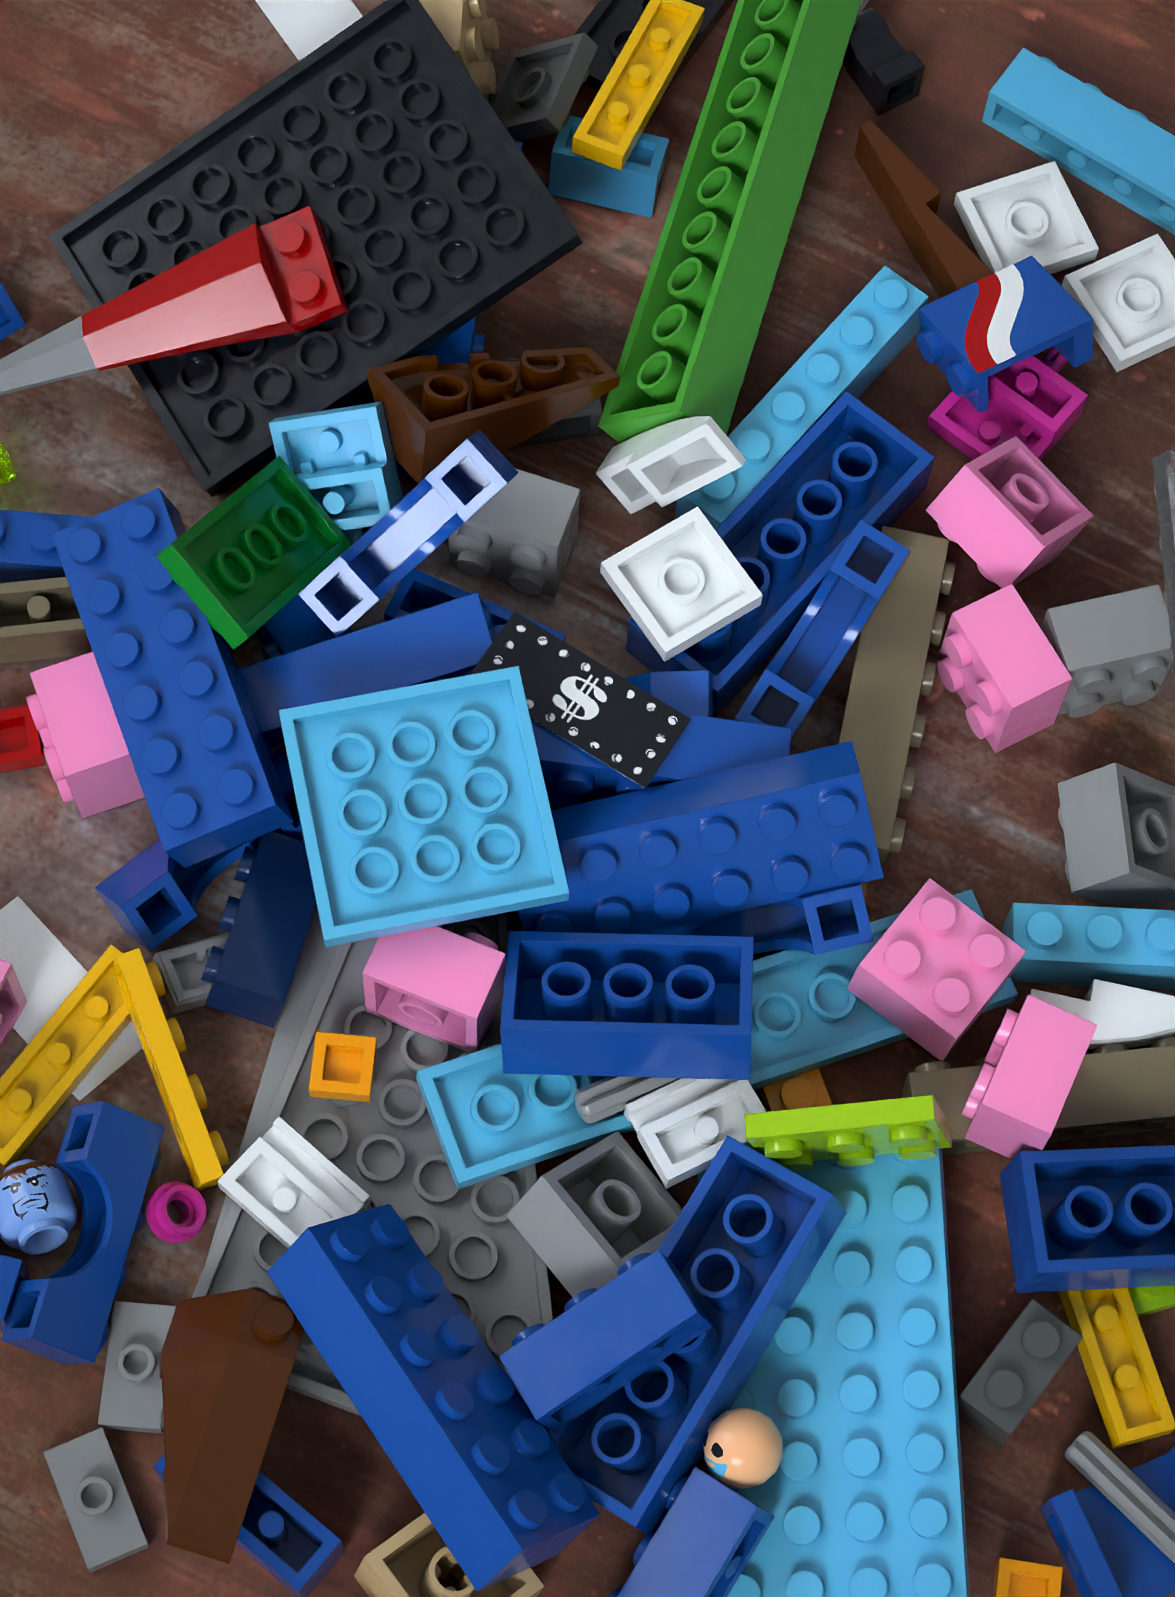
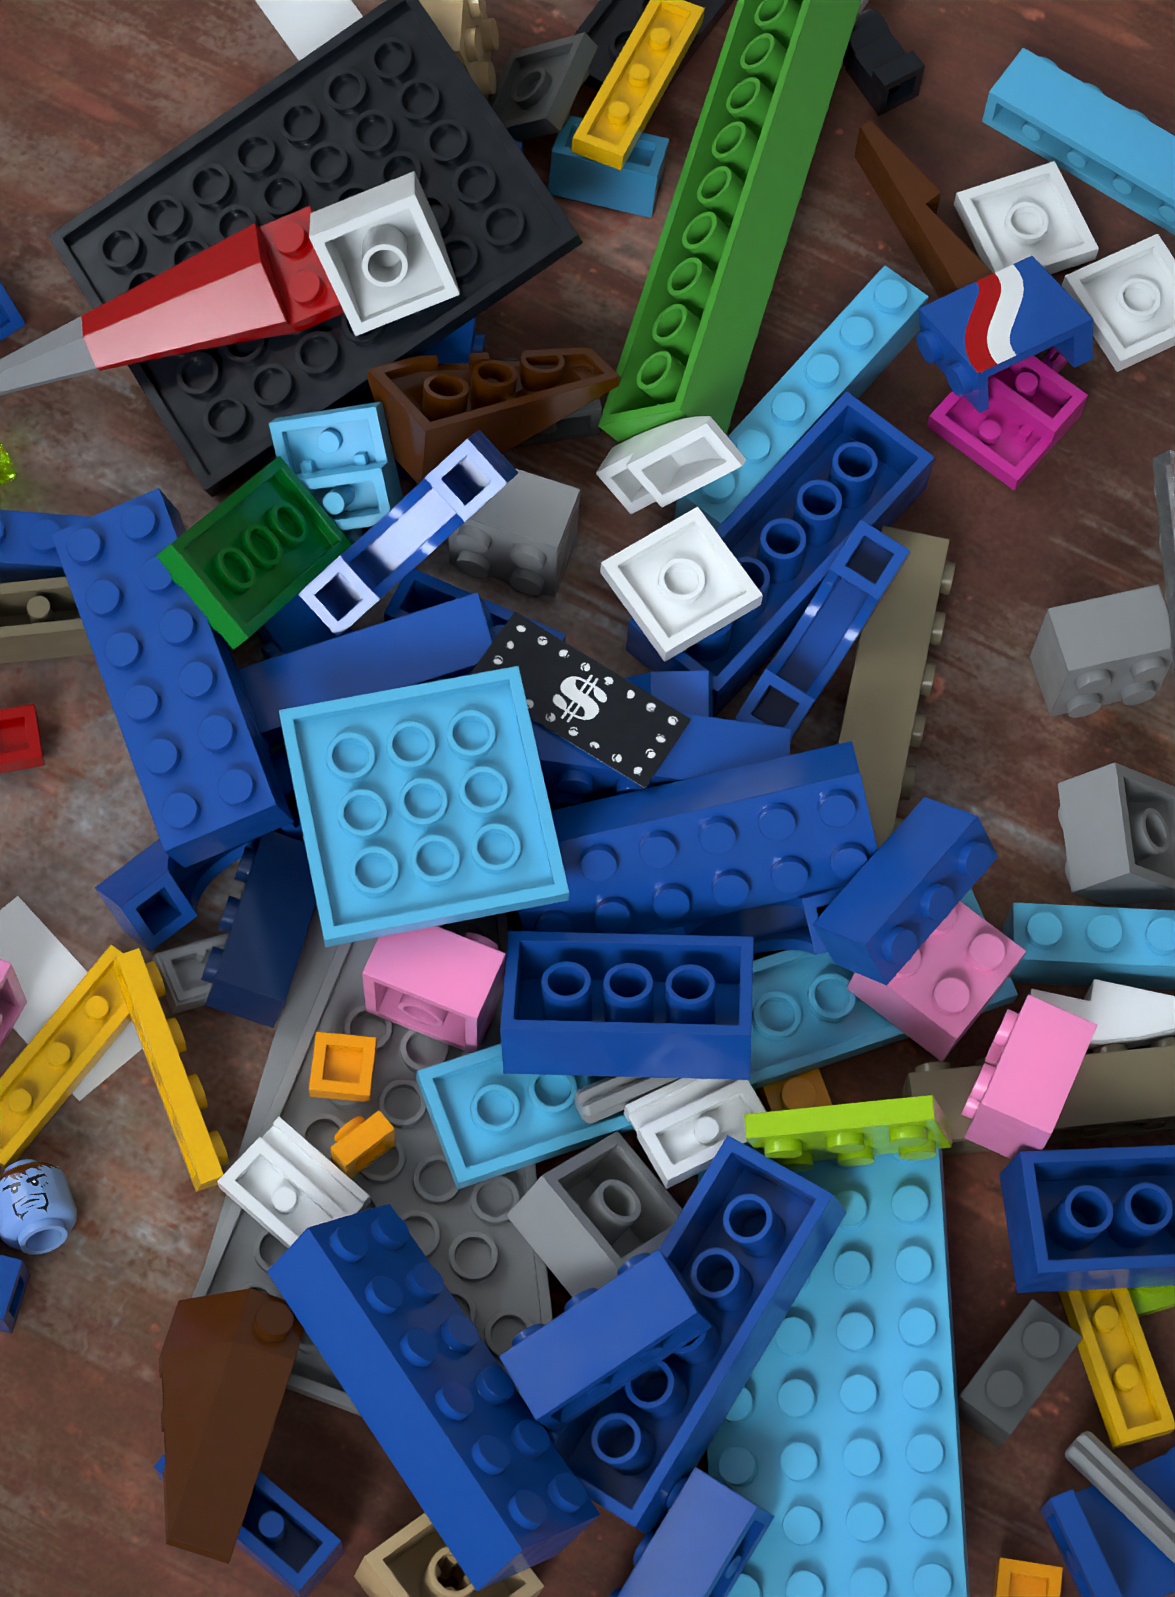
(82, 736): bright pink brick -> none
(96, 1500): light grey plate -> none
(109, 1162): blue arch -> none
(131, 1377): light grey plate -> none
(191, 1209): dark pink plate -> none
(362, 1143): none -> light orange plate
(383, 253): none -> white slope
(743, 1448): light nougat piece -> none
(905, 890): none -> blue brick
(1002, 669): bright pink brick -> none
(1008, 513): bright pink brick -> none

